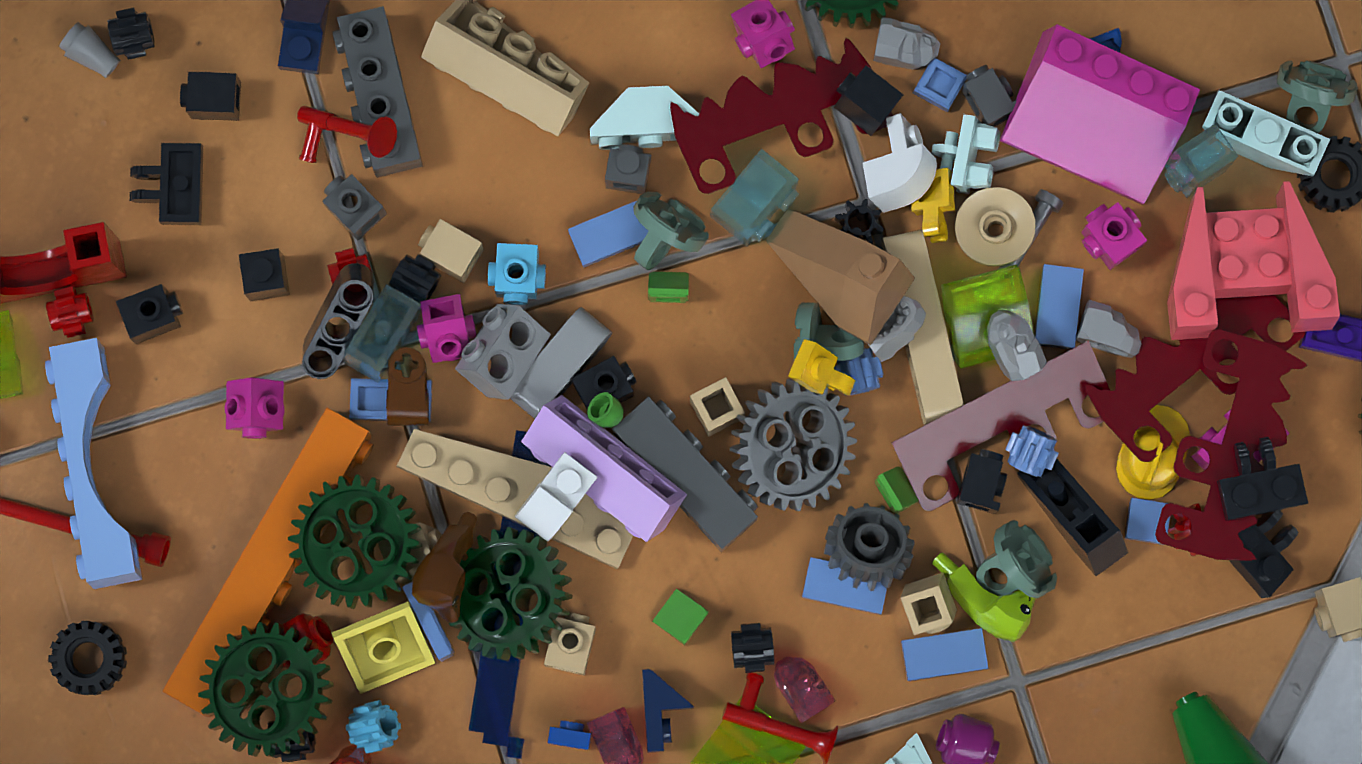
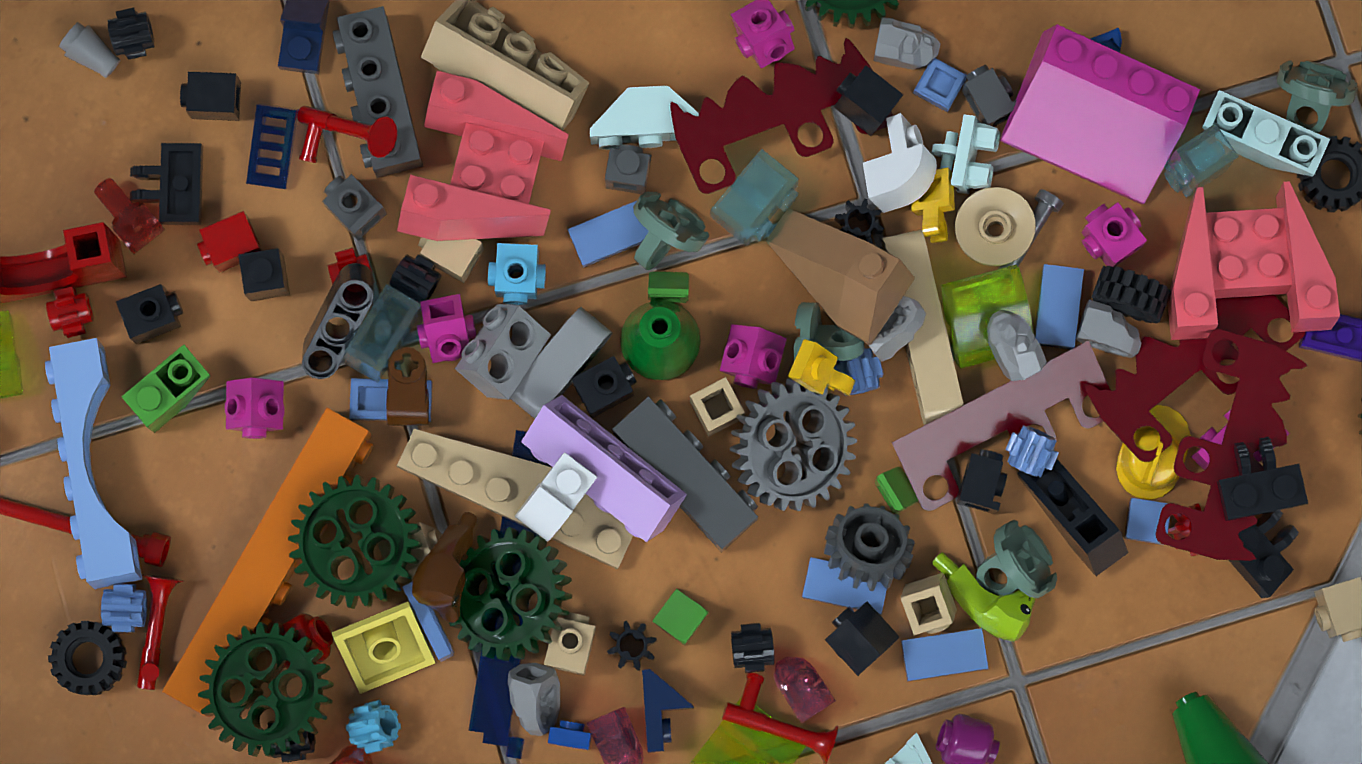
(124, 608): none -> medium blue gear
(131, 220): none -> clear red axle
(160, 591): none -> red piece
(167, 389): none -> bright green slope
(227, 240): none -> red brick
(258, 143): none -> clear blue slope
(491, 171): none -> coral wedge
(535, 696): none -> light grey rock
(605, 410): bright green hinge -> none
(638, 636): none -> black gear
(664, 354): none -> green cone
(752, 355): none -> dark pink brick
(861, 637): none -> black brick
(1131, 294): none -> black tyre

